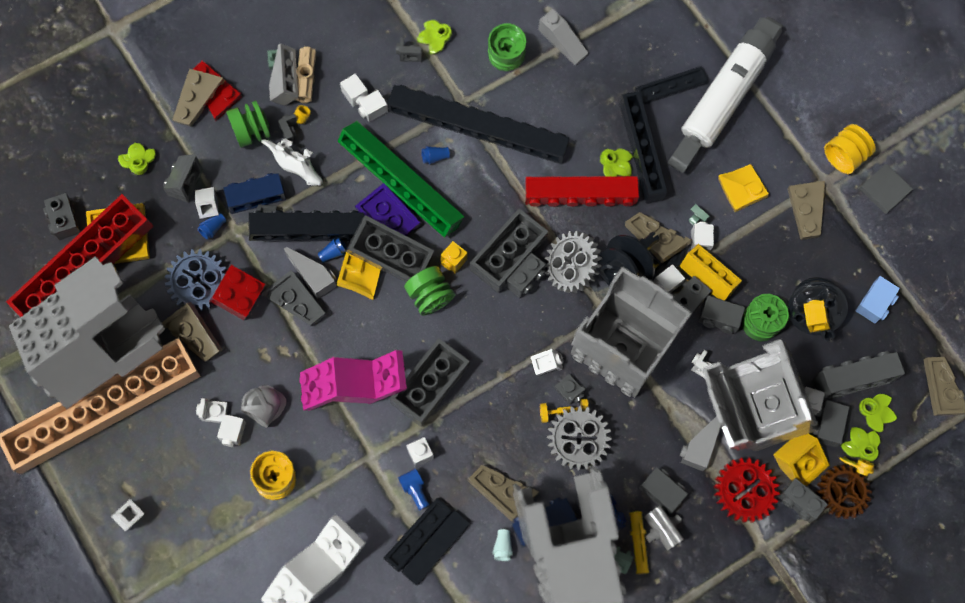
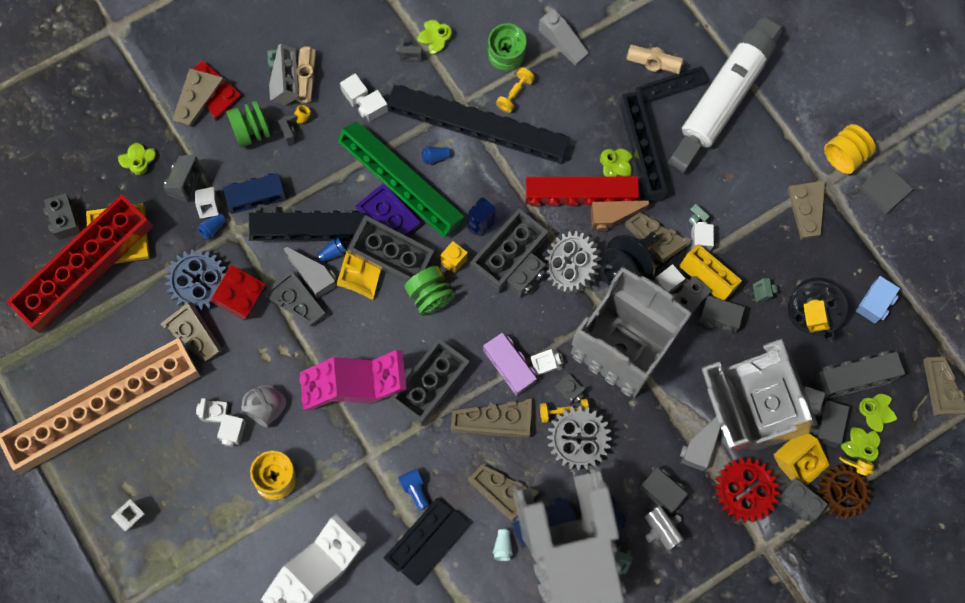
(85, 334): light grey piece -> none
(294, 161): white animal -> none
(420, 452): white brick -> none
(481, 217): none -> clear blue brick
(499, 420): none -> dark tan wing
(505, 103): none -> yellow wheel
(510, 364): none -> lavender brick
(611, 214): none -> medium nougat slope
(639, 542): yellow pin -> none
(655, 59): none -> tan piece
(699, 364): white bracket -> none
(742, 187): yellow plate -> none
(757, 324): bright green wheel -> none
(763, 290): none -> sand green tile

